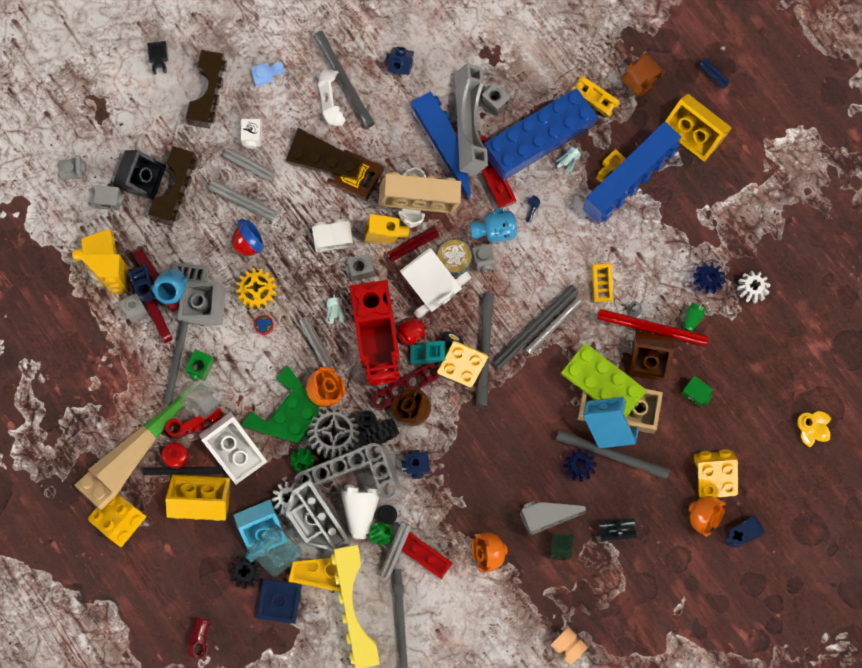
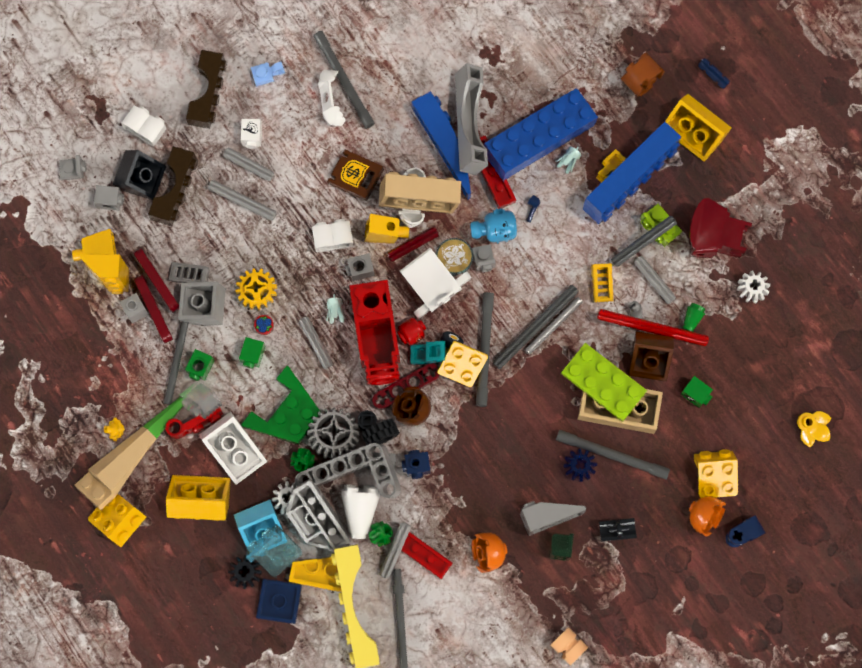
(114, 429): none -> yellow plant
(141, 279): dark blue piece -> none
(144, 125): none -> white brick
(158, 53): black plate -> none
(169, 286): dark azure piece -> none
(175, 455): red head -> none
(183, 471): black bar -> none
(198, 636): dark red connector -> none
(247, 239): piece -> none
(252, 353): none -> green brick
(321, 156): dark brown wing -> none
(325, 387): orange cylinder -> none
(387, 514): black plate -> none
(400, 60): dark blue brick -> none
(499, 105): light grey brick -> none
(596, 96): yellow plate -> none
(608, 423): dark azure panel -> none
(643, 241): none -> dark grey axle
(653, 218): none -> lime bracket
(654, 279): none -> light grey axle
(702, 279): clear blue gear -> none
(715, 231): none -> dark red piece

